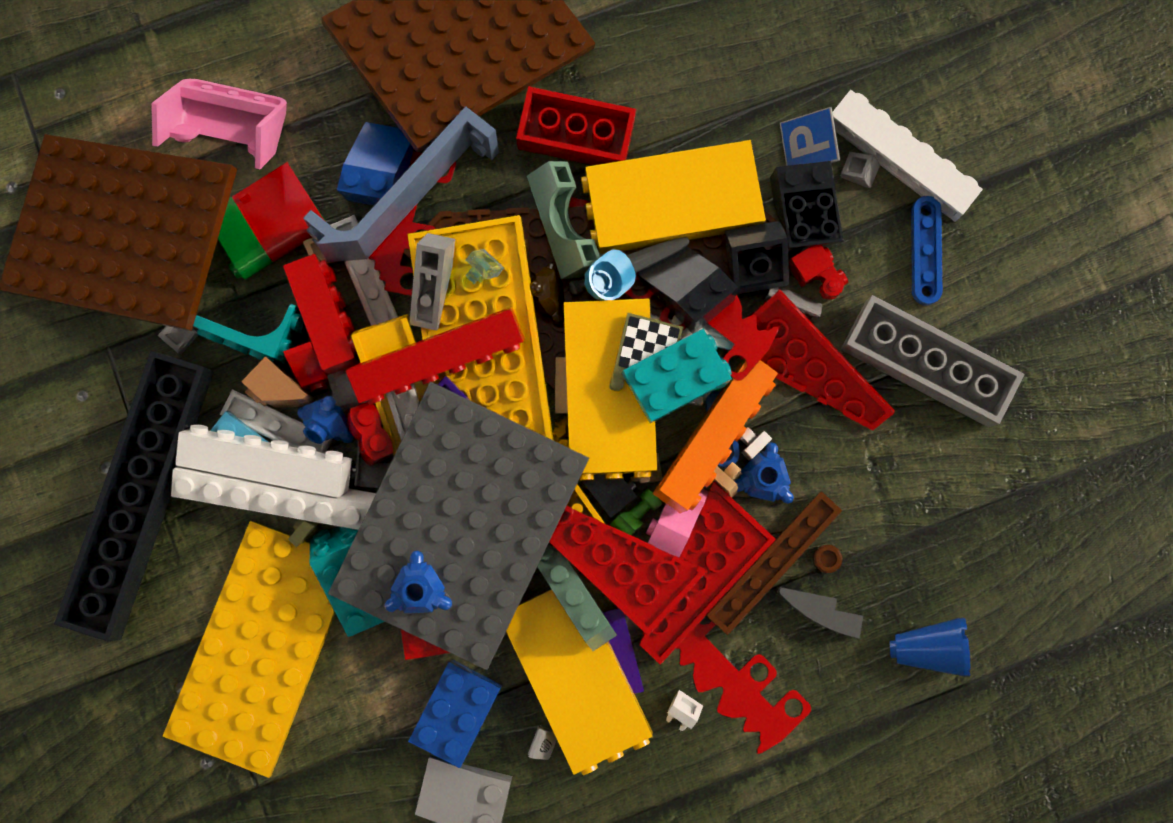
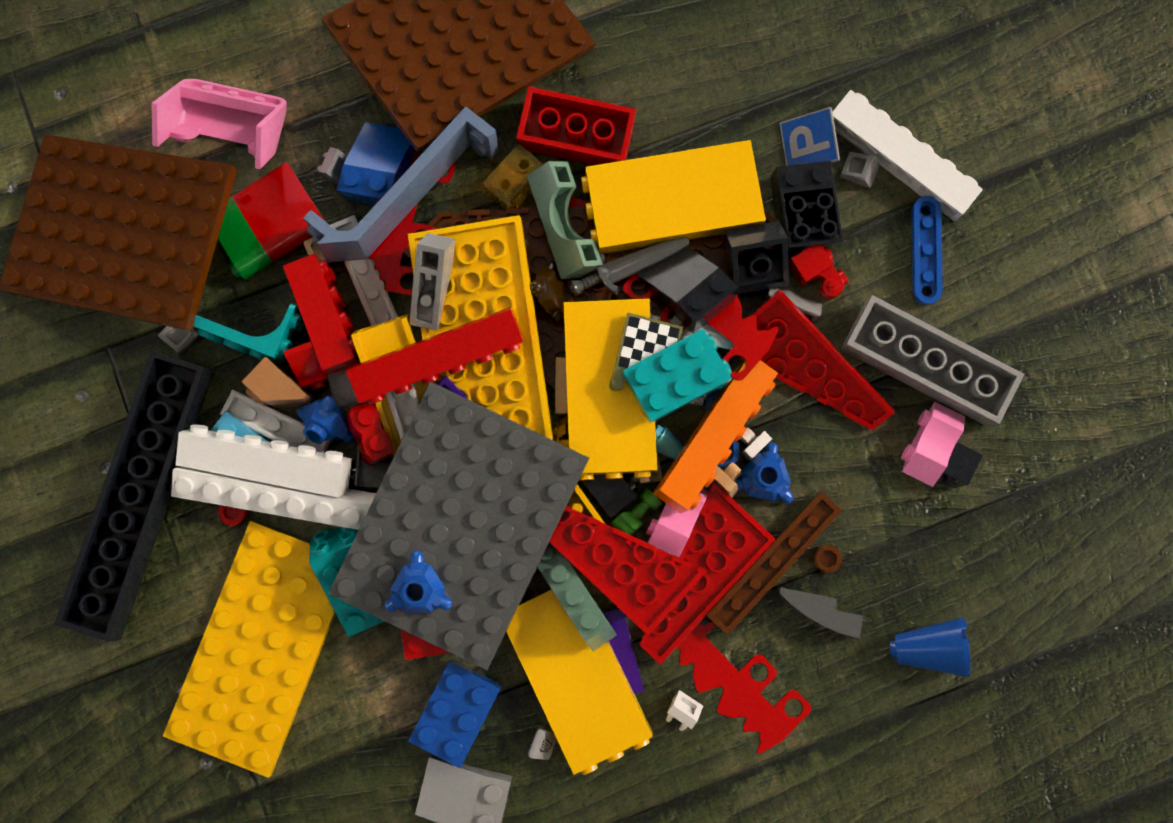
(232, 515): none -> red tile
(303, 531): olive plate -> none
(332, 164): none -> light grey tile
(483, 266): clear light blue tile -> none
(509, 180): none -> clear yellow brick
(610, 276): dark azure cap -> none
(667, 443): none -> medium azure cone
(933, 443): none -> bright pink brick
(961, 466): none -> black brick

